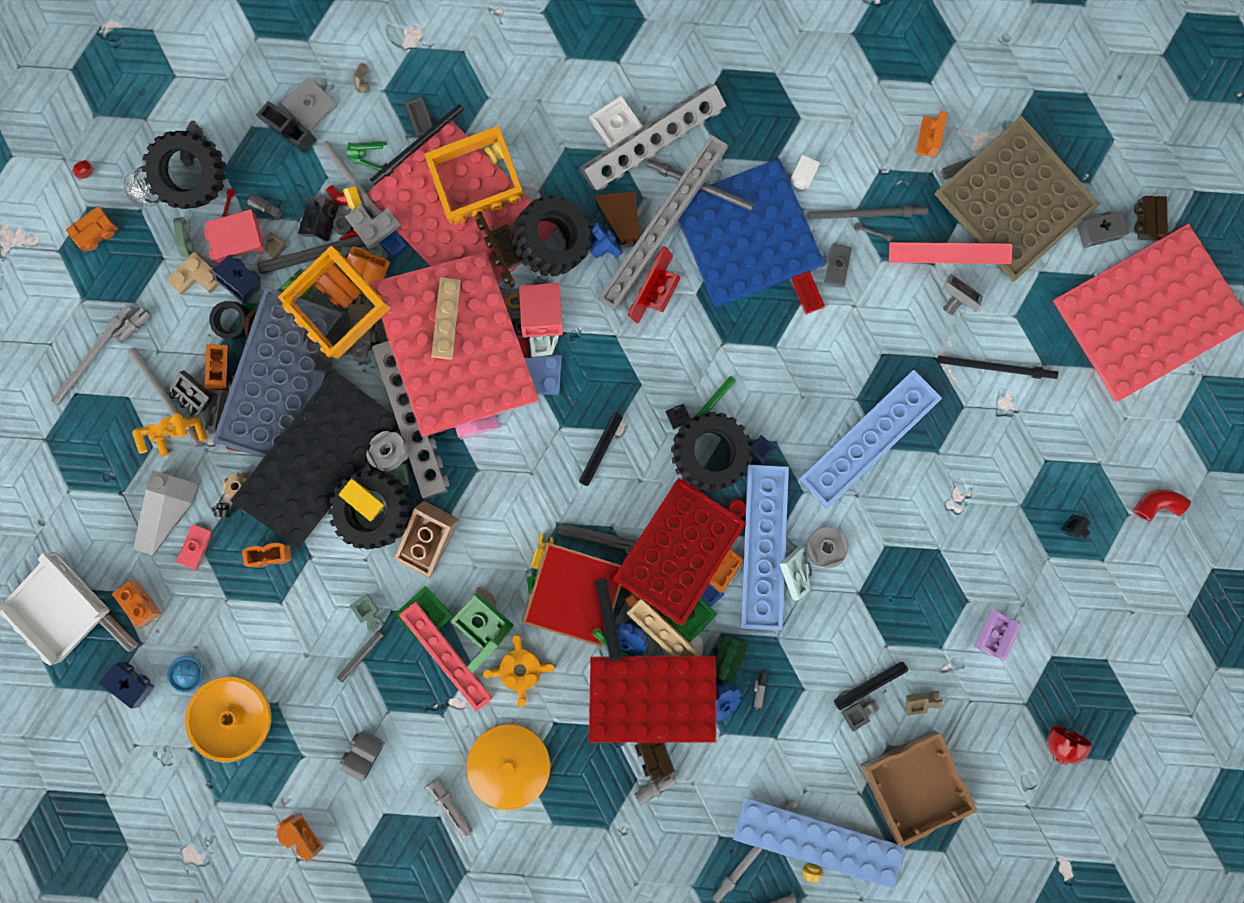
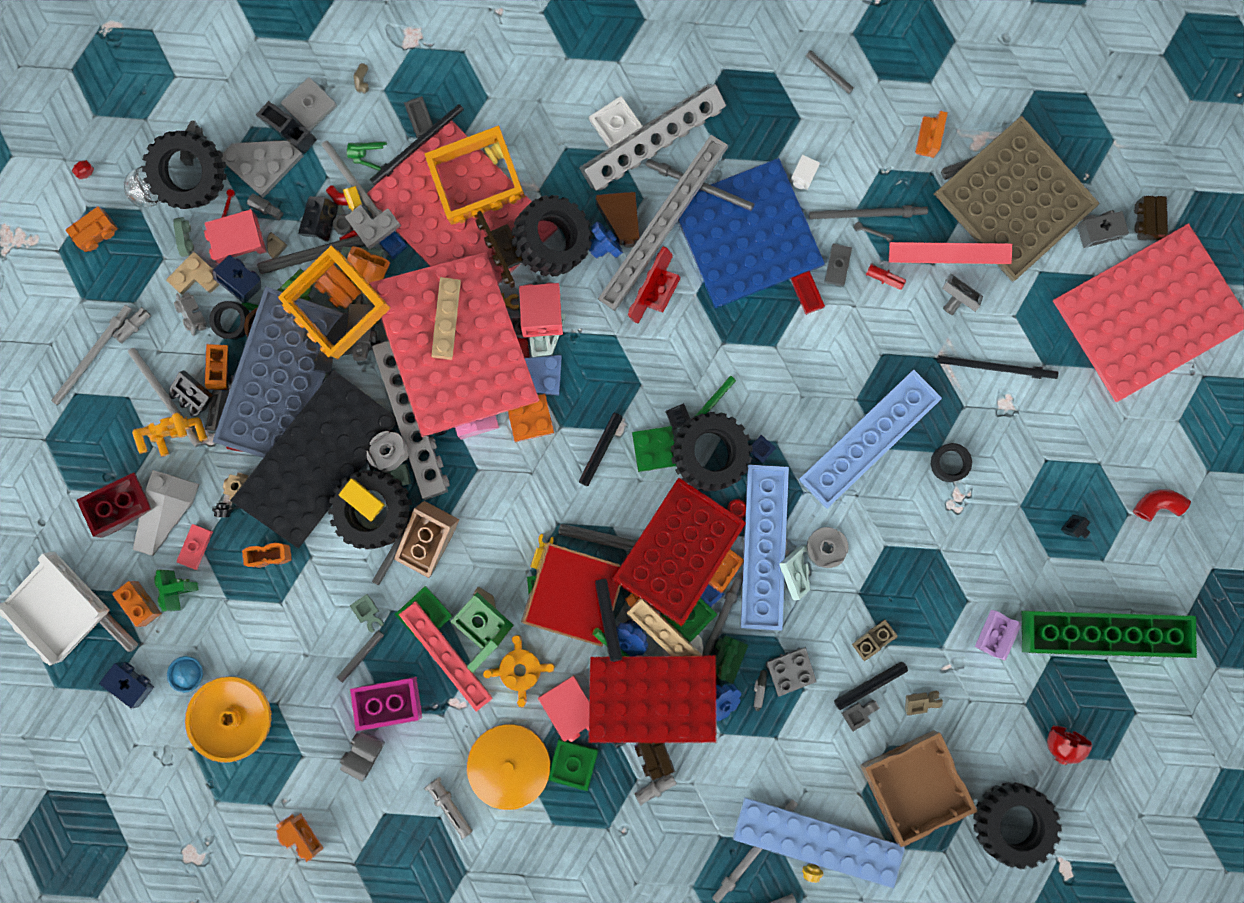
(114, 506): none -> dark red slope
(170, 587): none -> green bracket
(191, 320): none -> light grey hinge
(261, 162): none -> light grey plate
(386, 704): none -> dark pink brick
(387, 562): none -> dark grey bar
(531, 420): none -> orange plate
(567, 708): none -> coral panel
(573, 764): none -> green tile
(653, 448): none -> green plate
(731, 597): none -> dark grey bar
(791, 671): none -> hinge
(829, 72): none -> dark grey bar
(874, 640): none -> dark tan slope
(886, 277): none -> axle
(966, 458): none -> black tyre
(1043, 833): none -> black tyre
(1109, 634): none -> green brick

